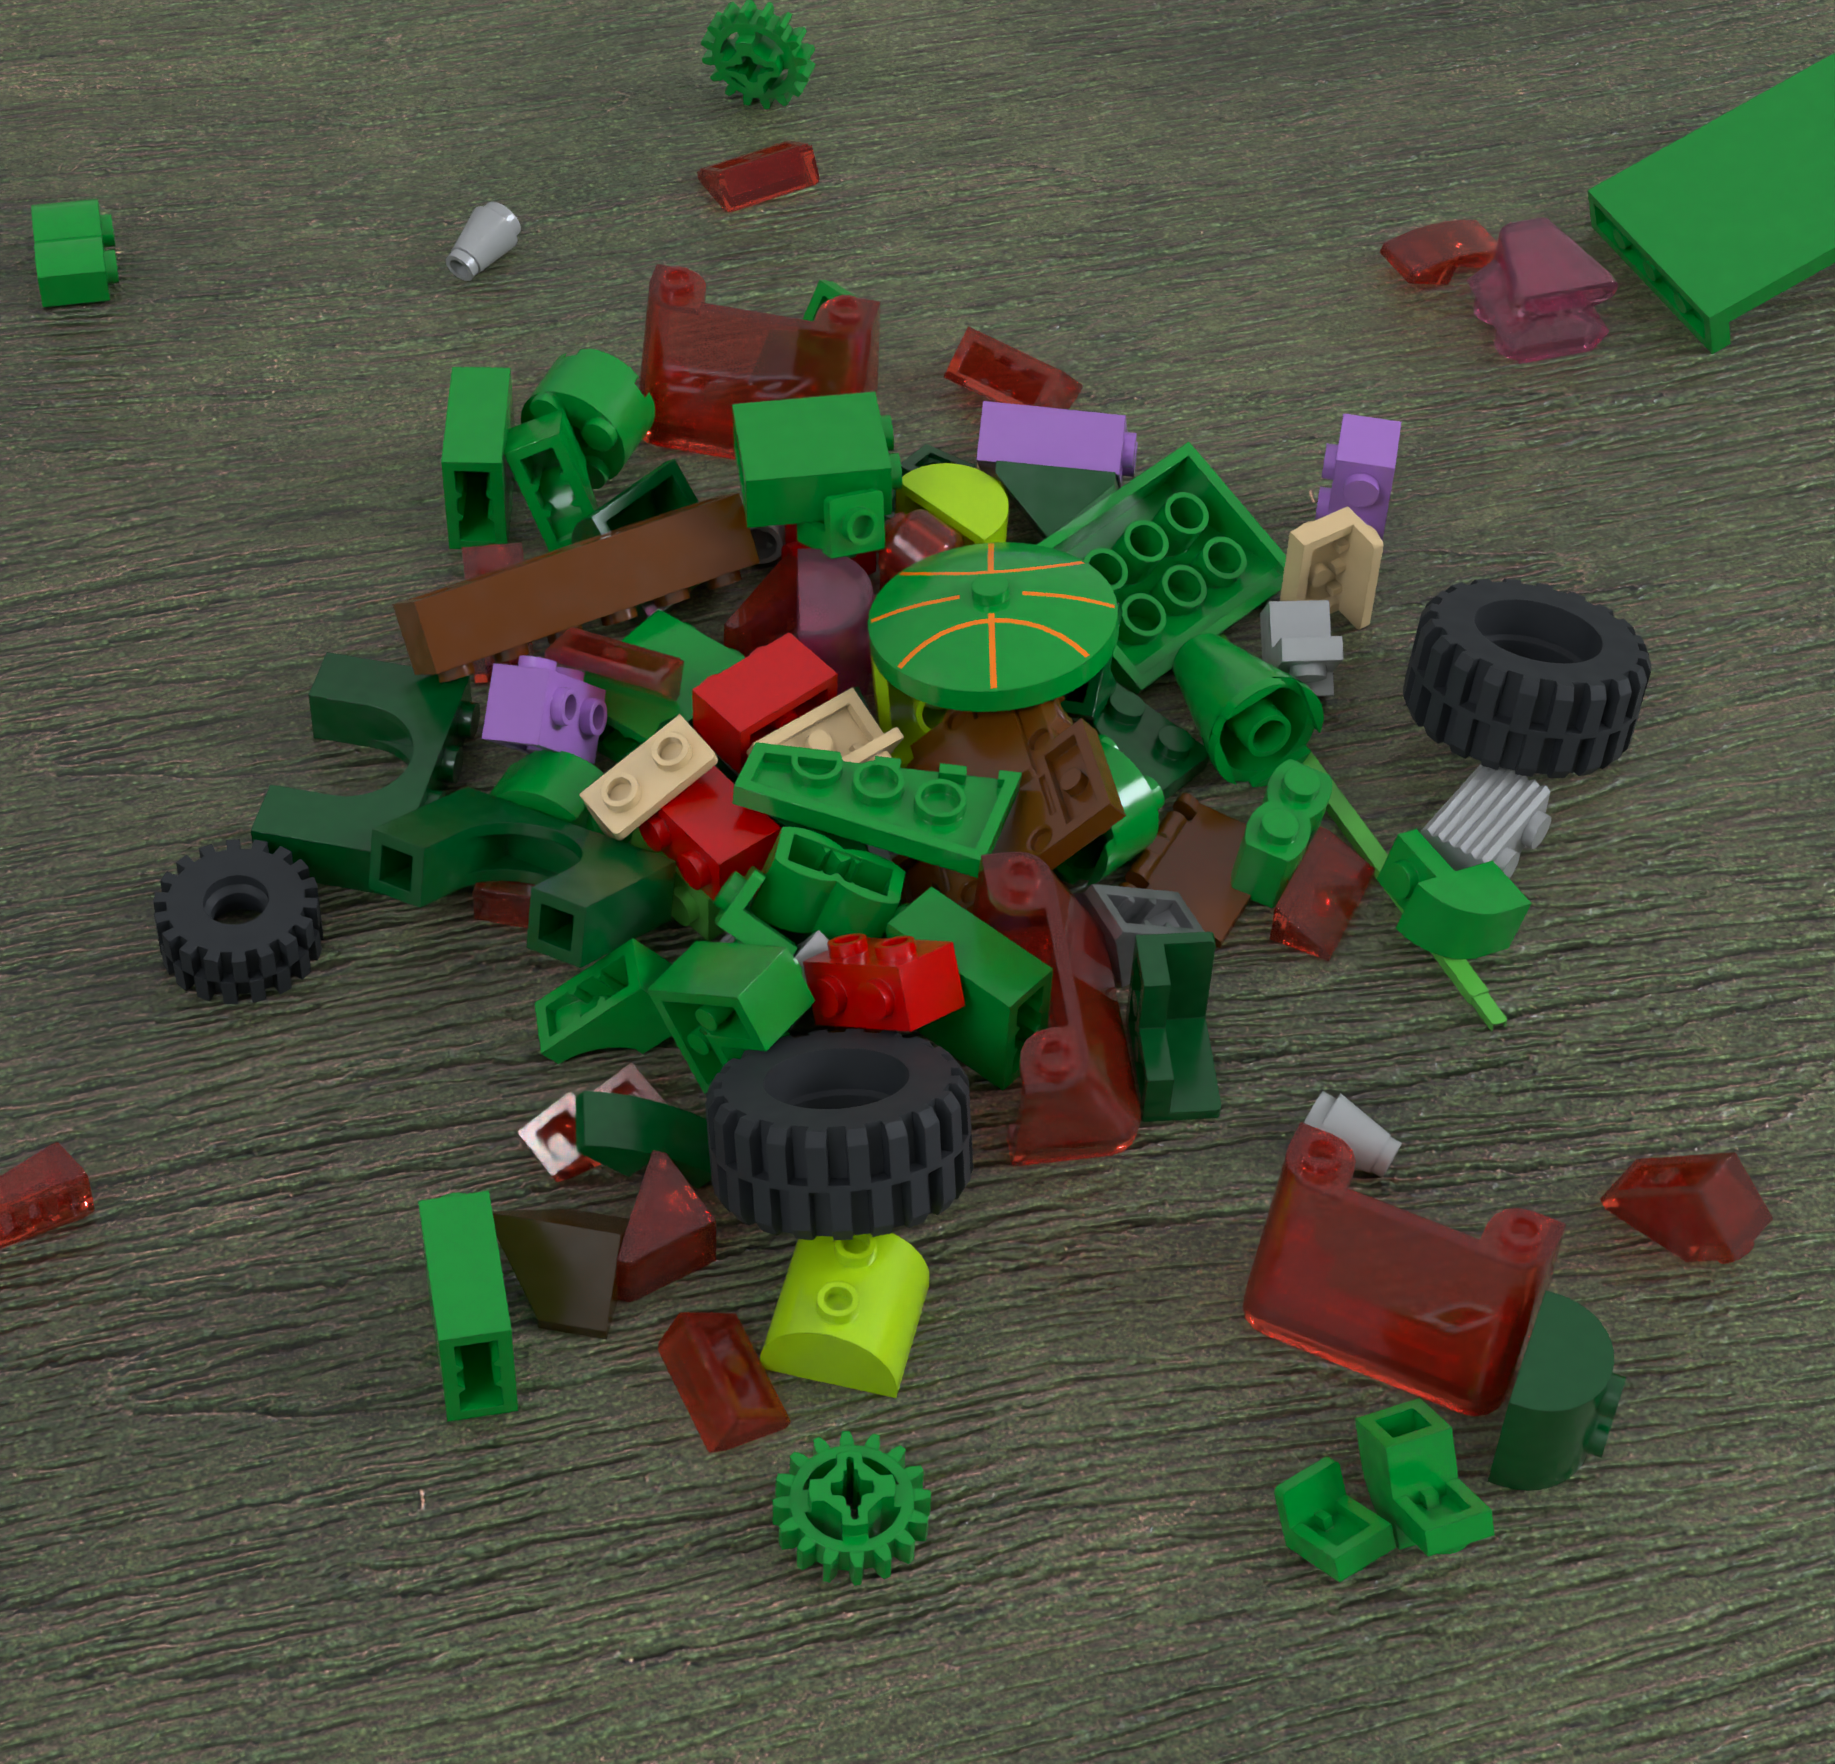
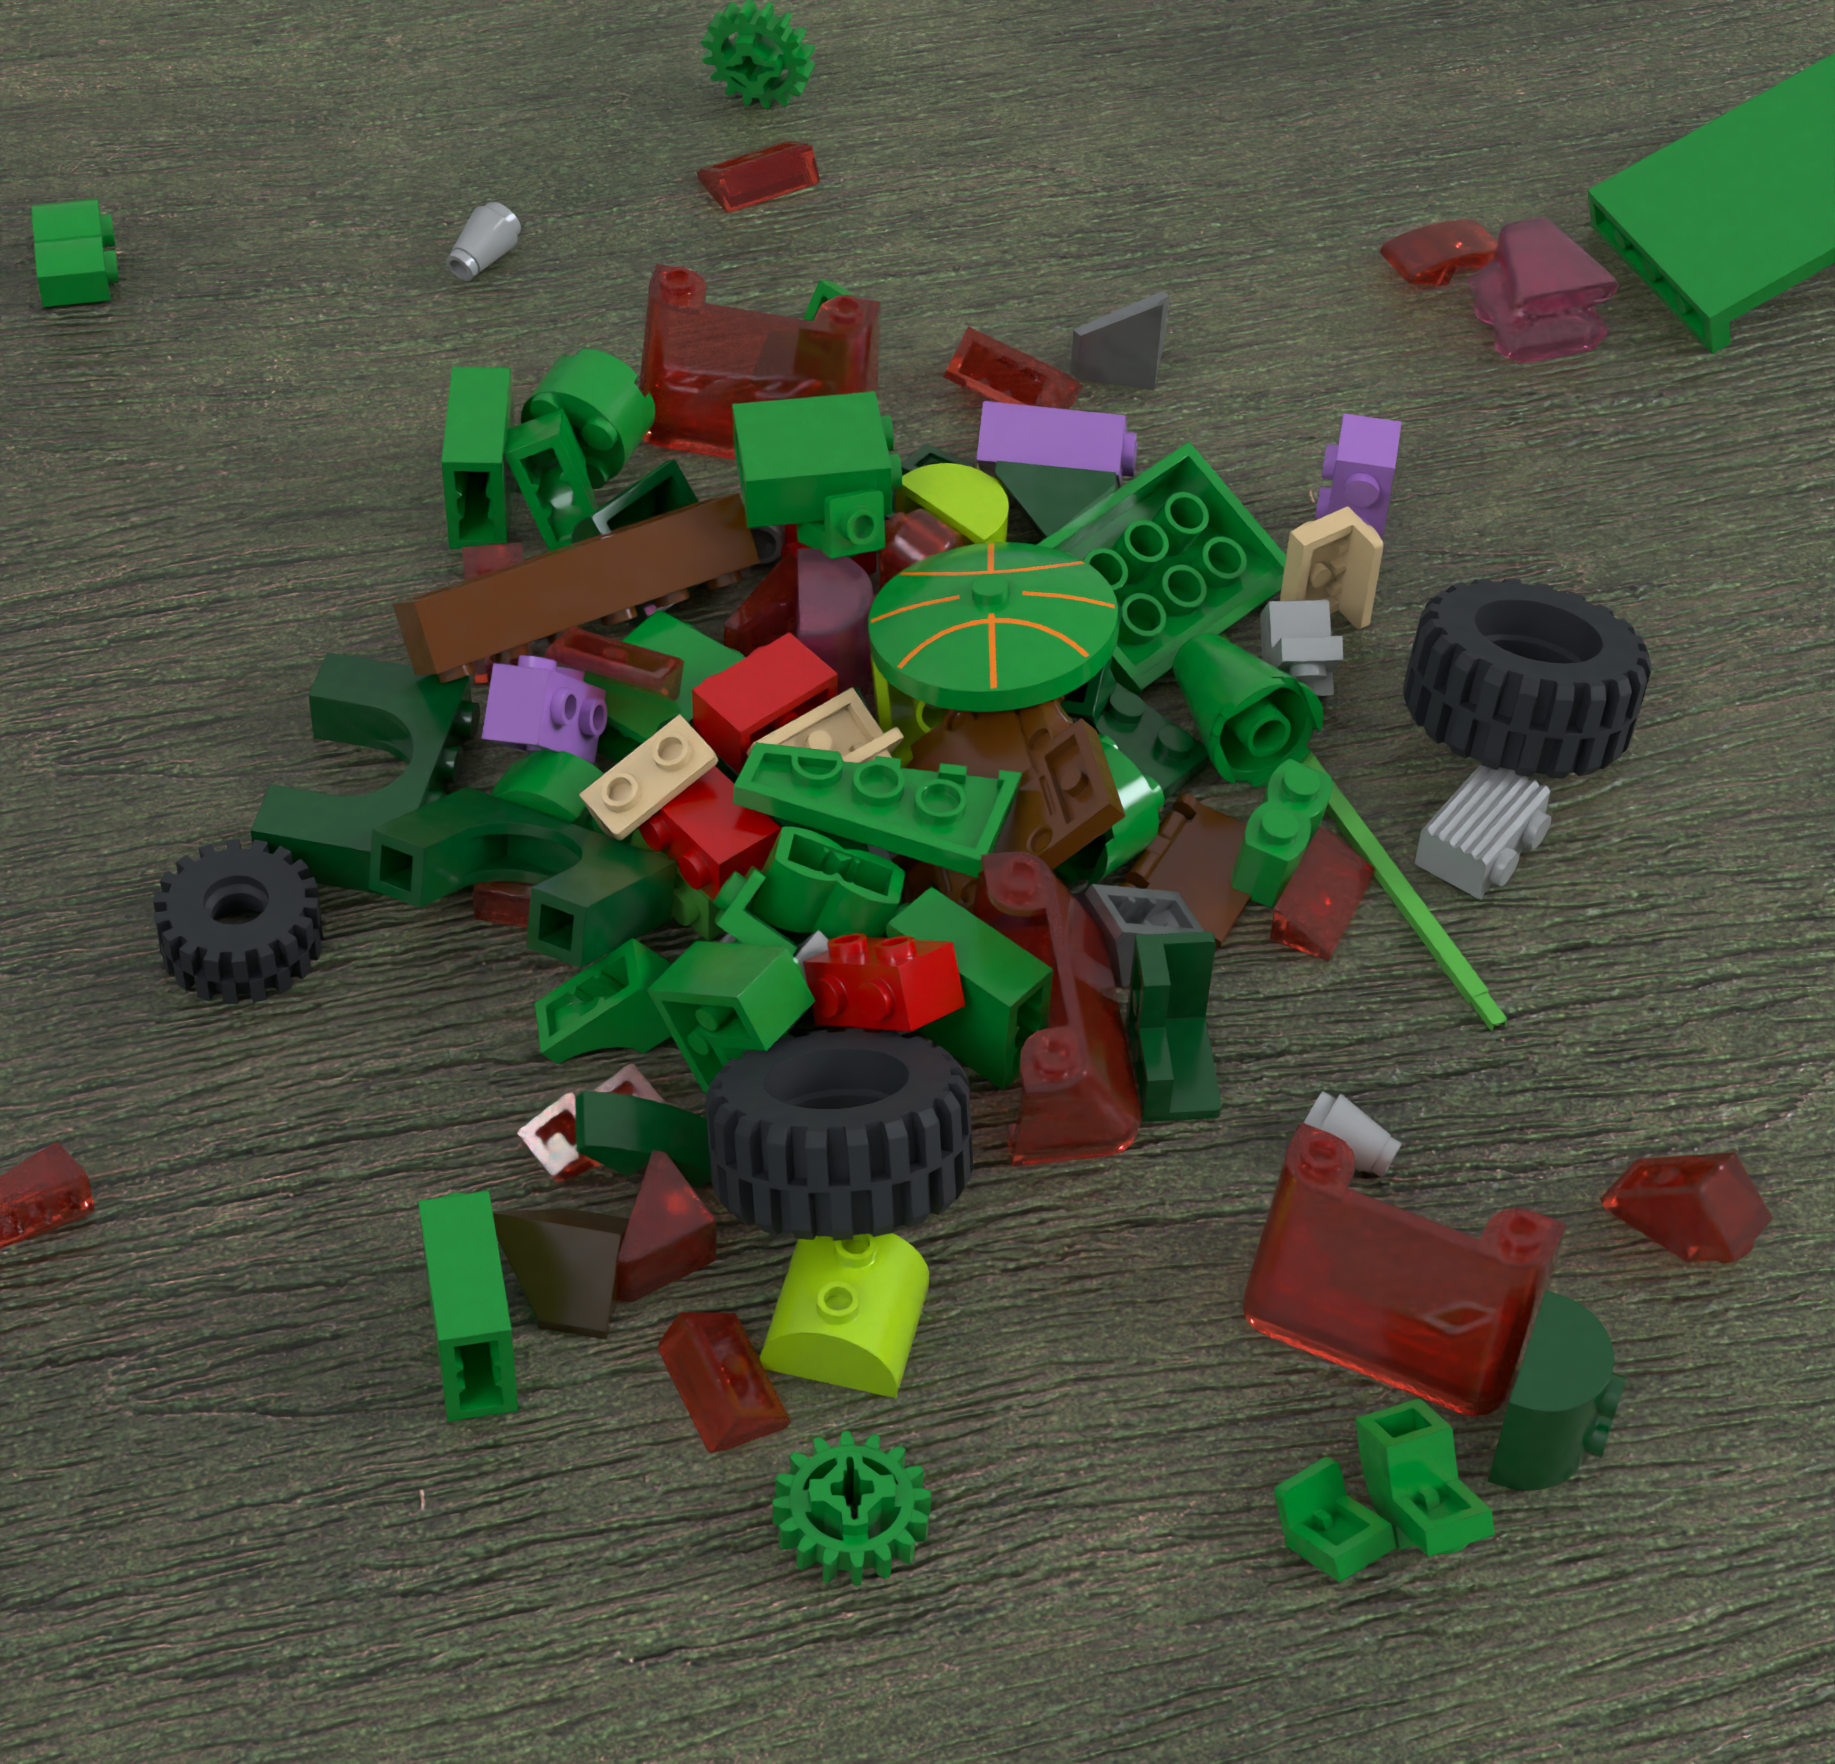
(1123, 345): none -> flat silver slope
(1450, 910): green brick -> none

